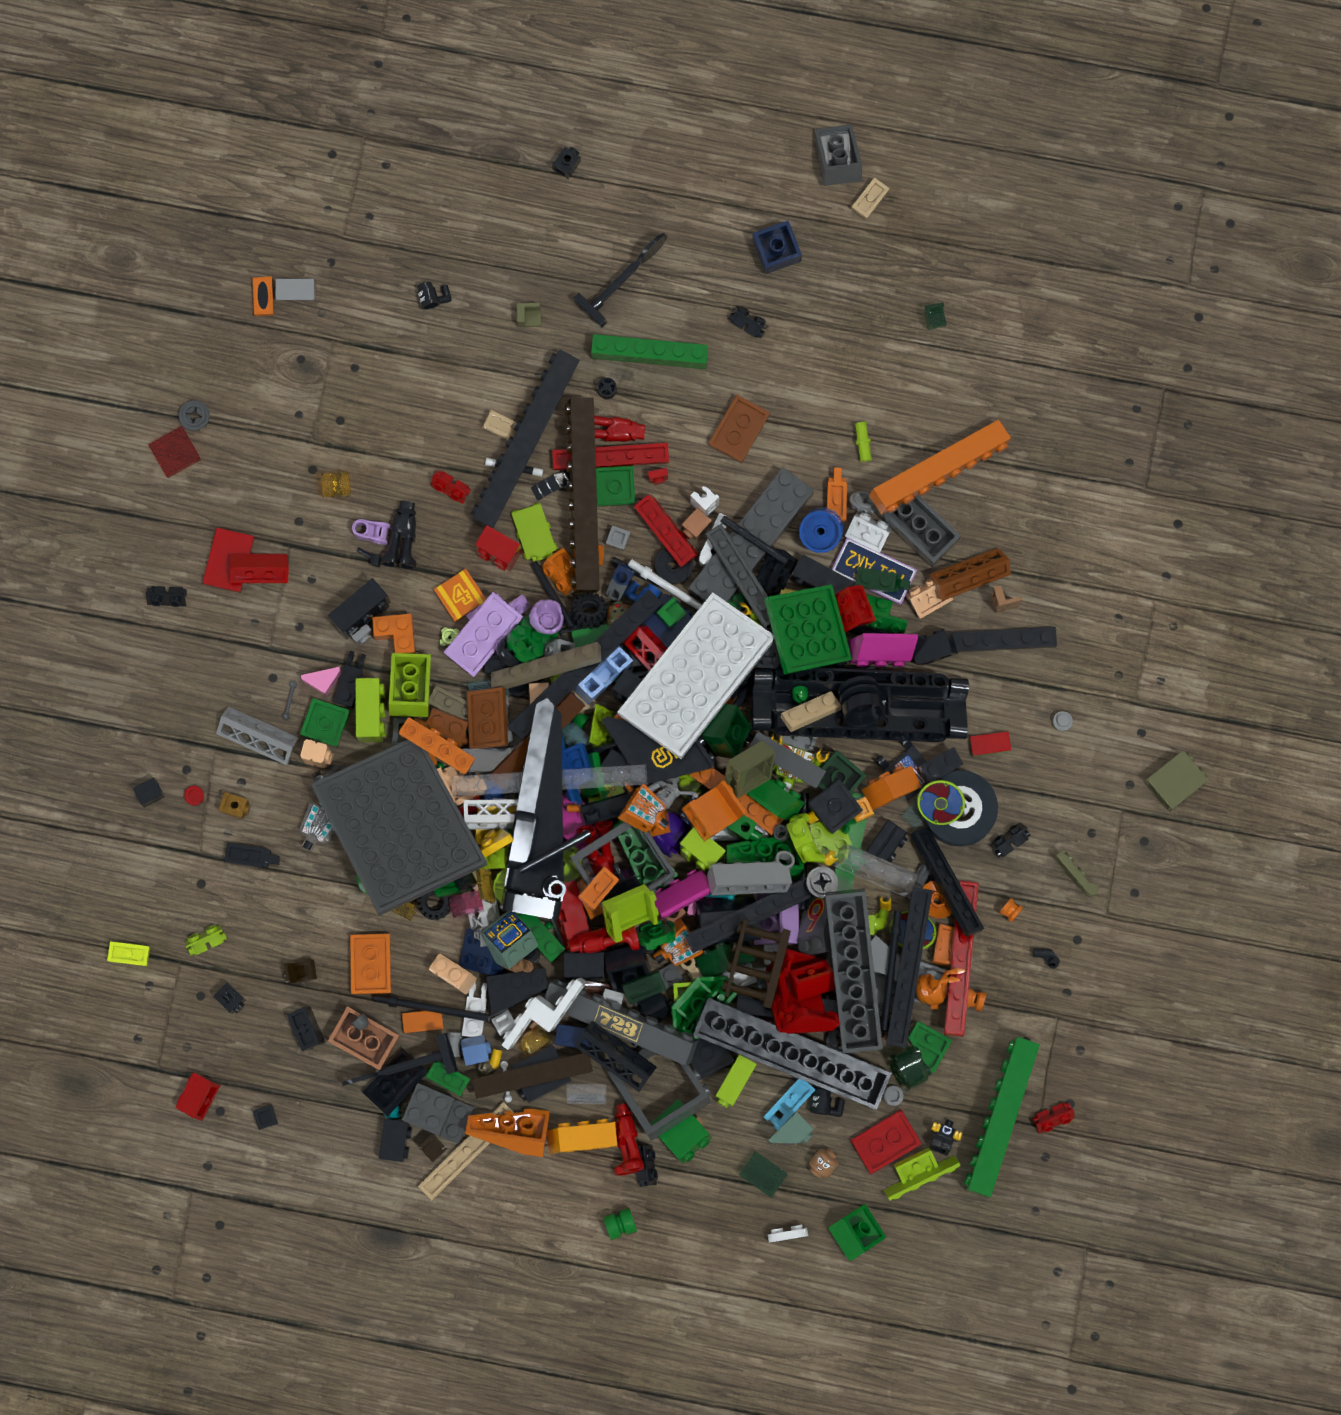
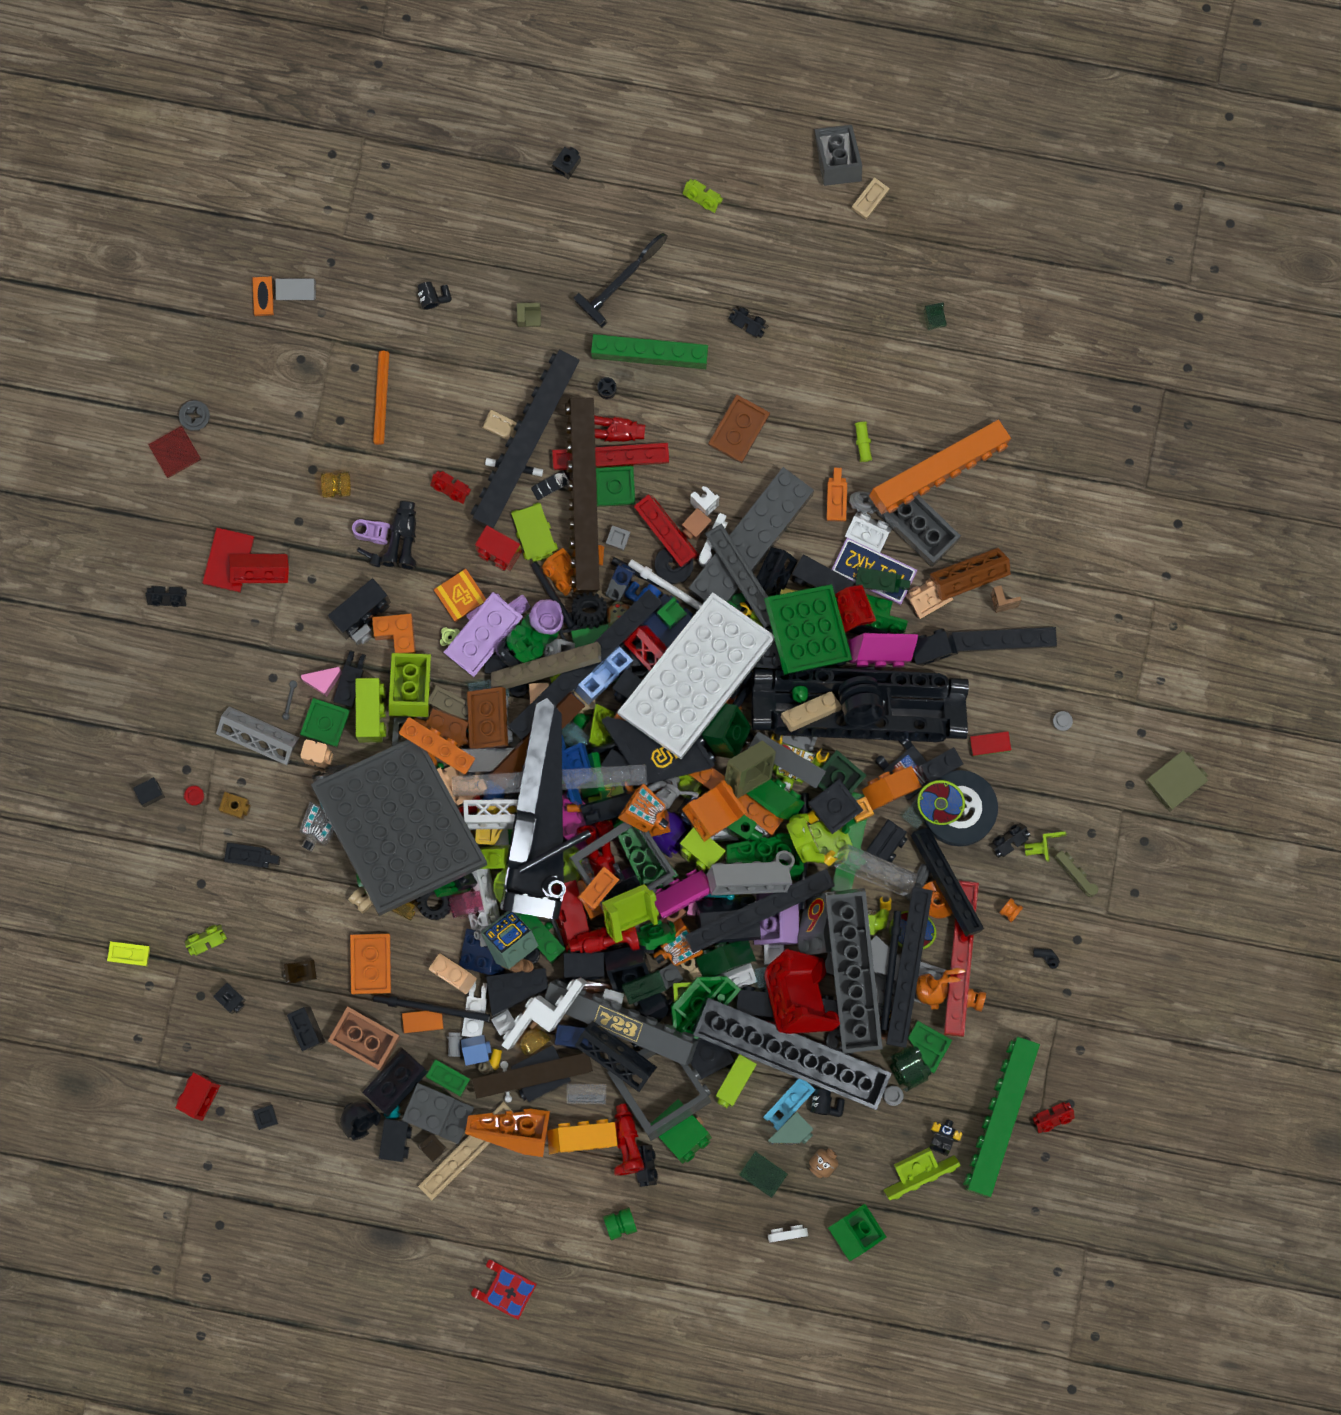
(358, 1118): none -> black cylinder
(361, 899): none -> tan wheel
(361, 1022): dark grey hinge -> none
(381, 397): none -> orange axle
(444, 1054): black piece -> none
(485, 885): clear yellow piece -> none
(495, 841): yellow wing -> none
(507, 1292): none -> red flag
(658, 476): red plate -> none
(695, 191): none -> lime hinge
(754, 540): black bar -> none
(771, 977): dark brown fence -> none
(776, 247): dark blue brick -> none
(781, 829): dark grey hinge -> none
(811, 535): blue wheel -> none
(812, 980): red brick -> none
(827, 875): gear -> none
(886, 1142): red tile -> none
(943, 945): orange plate -> none
(1042, 847): none -> lime bracket

